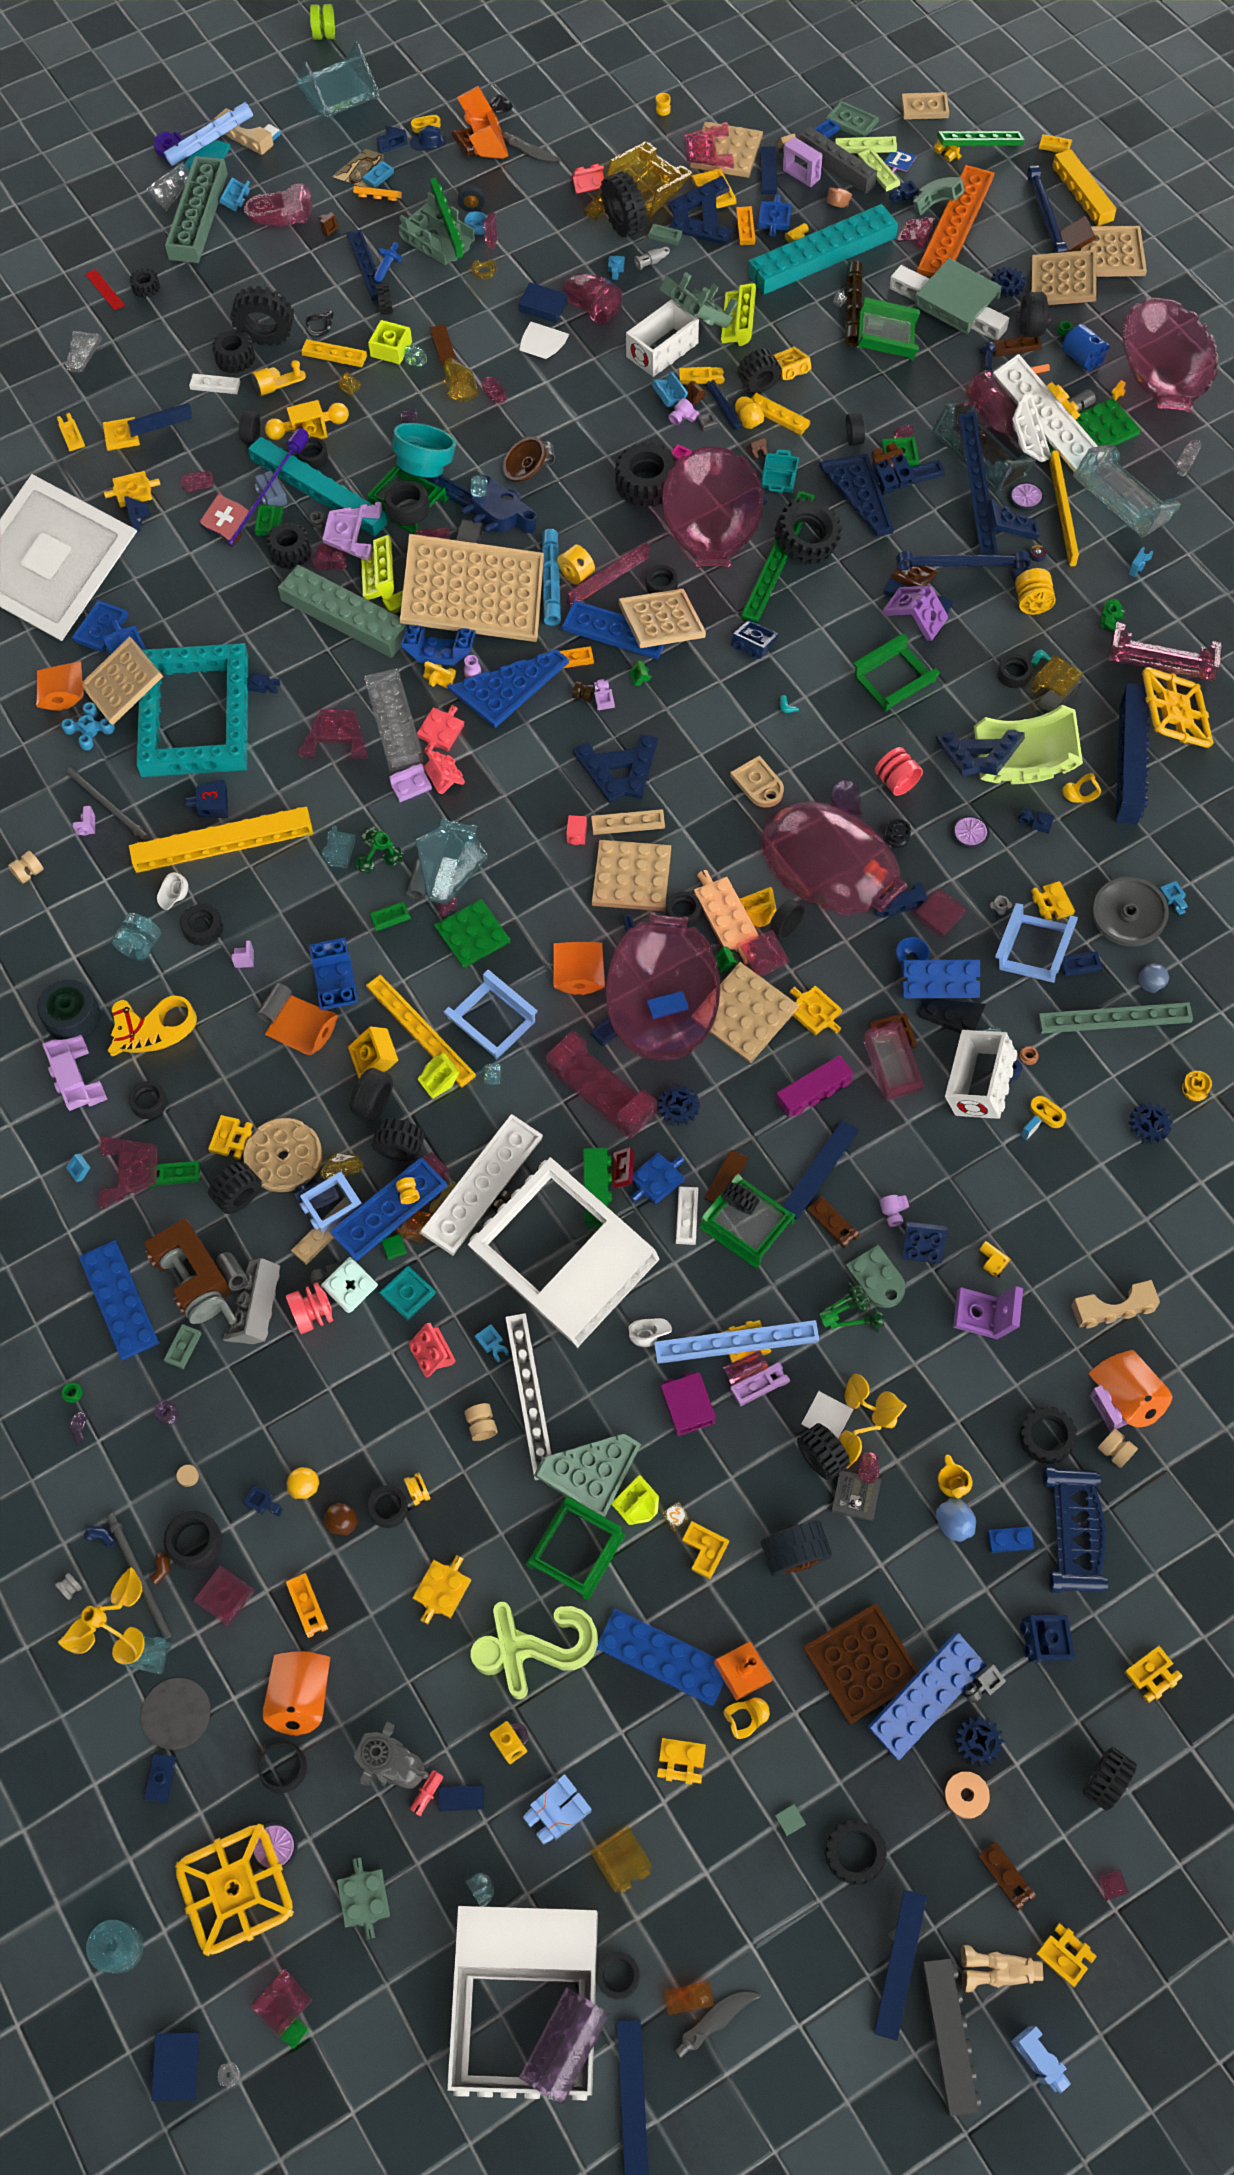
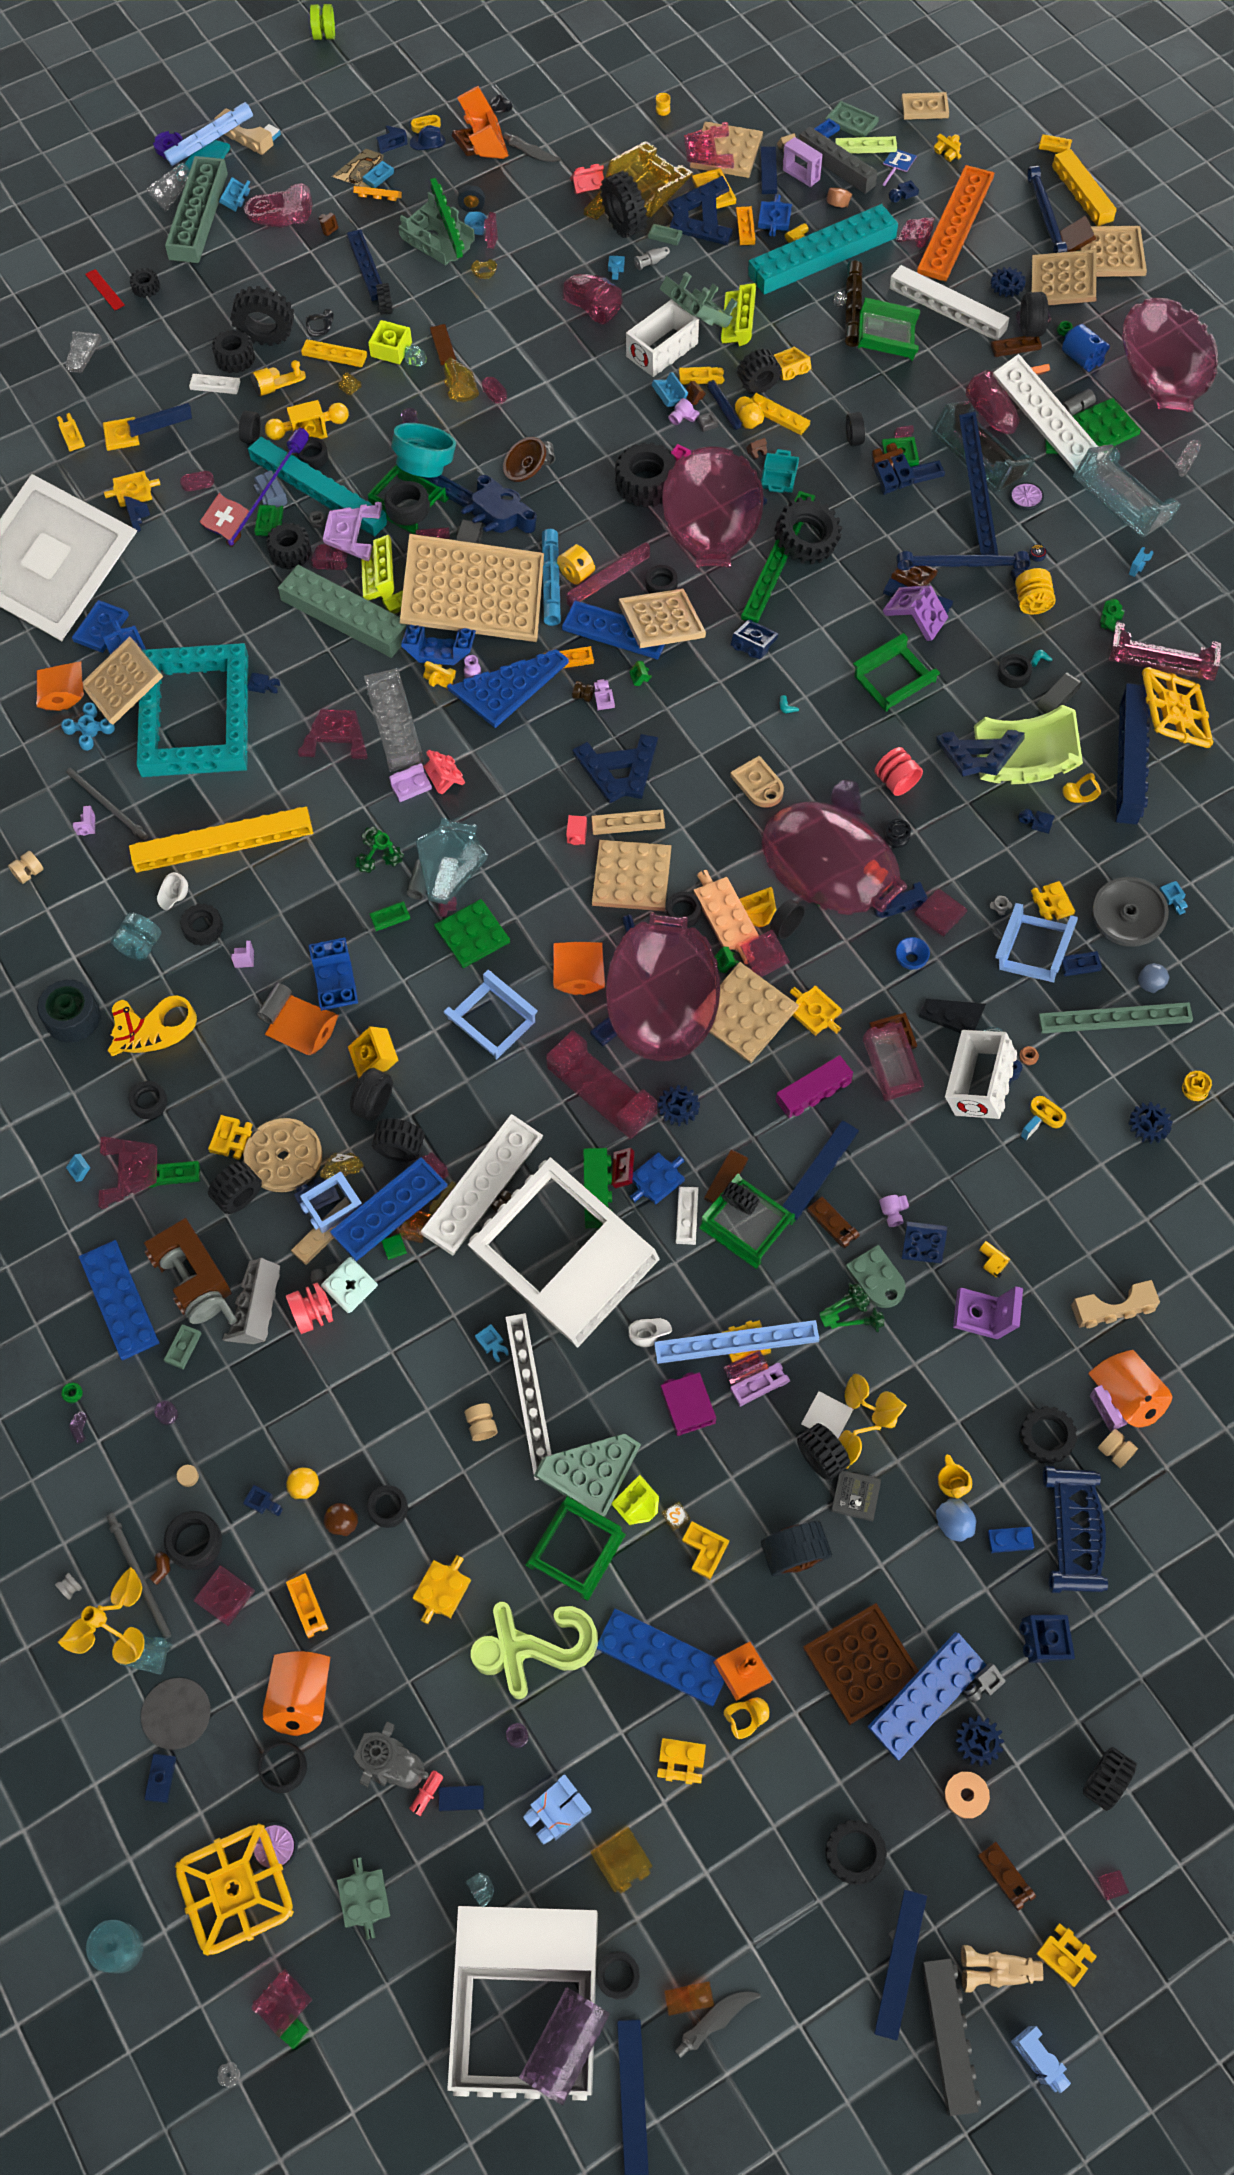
(67, 1074): lavender bracket -> none
(100, 1533): dark blue arm -> none
(175, 2066): dark blue container -> none
(210, 800): dark blue torso -> none
(231, 1271): dark grey pin -> none
(338, 848): clear light blue bracket -> none
(339, 85): clear light blue windscreen -> none
(389, 256): blue sword -> none
(407, 1190): yellow wheel -> none
(407, 1292): teal tile -> none
(414, 1488): yellow wheel -> none
(417, 1027): yellow tile -> none
(431, 1350): coral bracket -> none
(438, 1075): neon yellow slope -> none
(440, 729): coral plate -> none
(478, 486): clear light blue wheel -> none
(492, 1074): clear light blue wheel -> none
(508, 1742): yellow bracket -> none
(542, 340): white sticker -> none
(543, 302): dark blue container -> none
(667, 1004): blue tile -> none
(790, 1820): sand green tile -> none
(859, 486): dark blue wing -> none
(869, 1467): clear pink brick -> none
(885, 176): yellowish green plate -> none
(938, 190): sand green arch -> none
(940, 979): blue piece -> none
(956, 295): sand green panel -> none
(970, 832): lavender wheel -> none
(980, 138): green plate -> none
(988, 348): dark blue piece -> none
(1008, 522): dark blue wing -> none
(1029, 430): white wedge -> none
(1057, 676): clear yellow bracket -> none
(1062, 396): yellow plate -> none
(1064, 509): yellow tile -> none
(1119, 390): yellow piece -> none
(1150, 1667): yellow plate -> none

